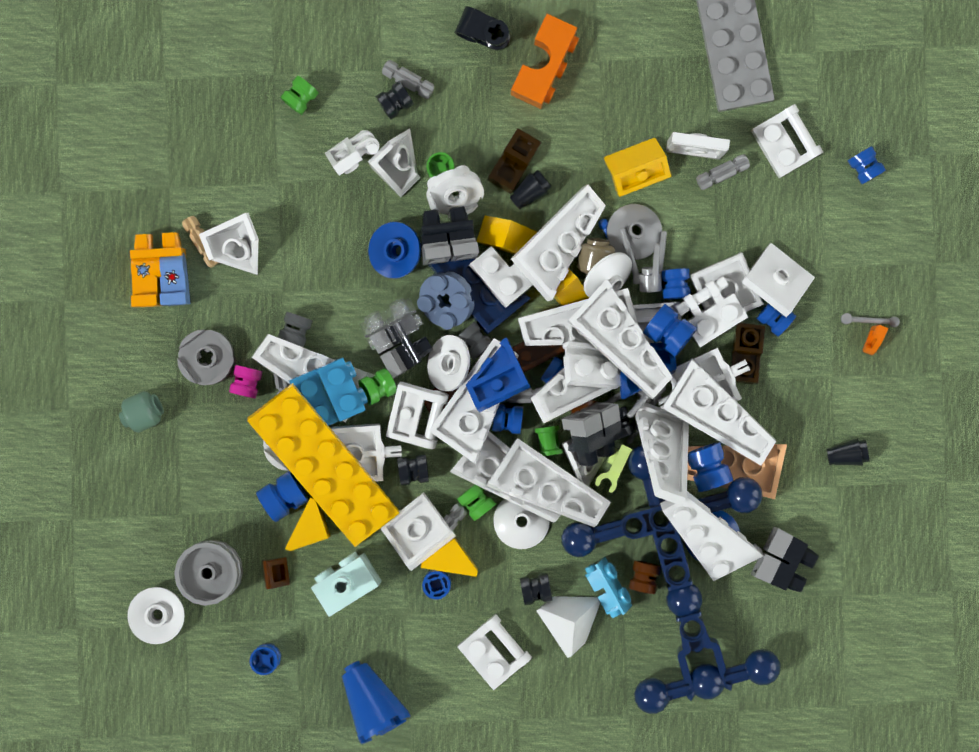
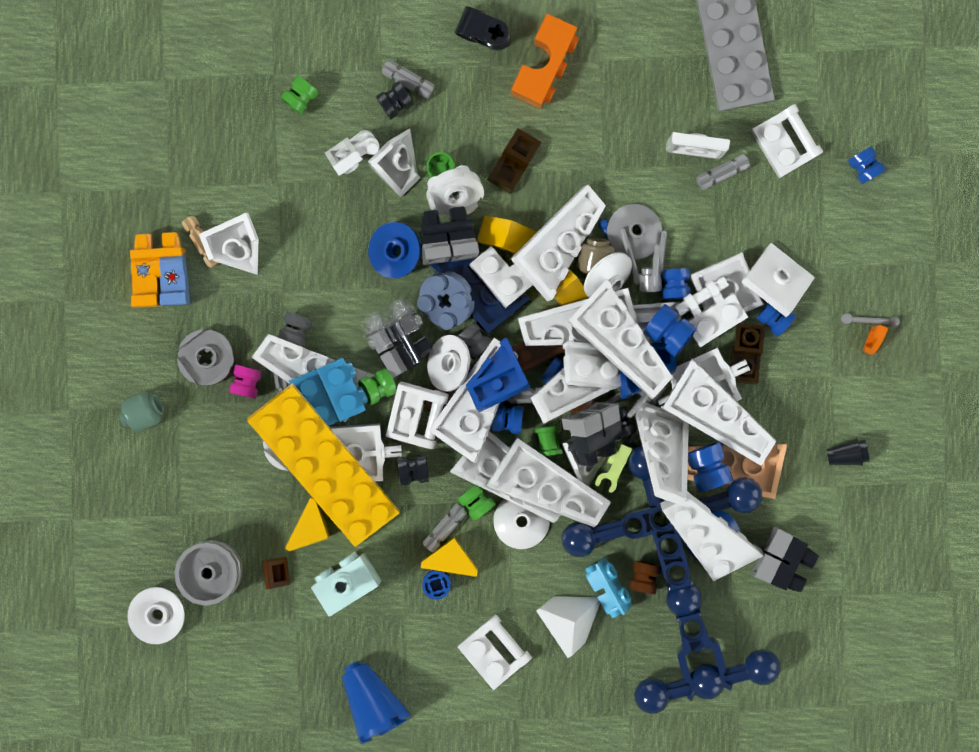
(261, 662): blue wheel -> none
(281, 497): blue wheel -> none
(417, 531): white plate -> none
(530, 190): black cone -> none
(536, 589): black wheel -> none
(638, 166): yellow panel -> none

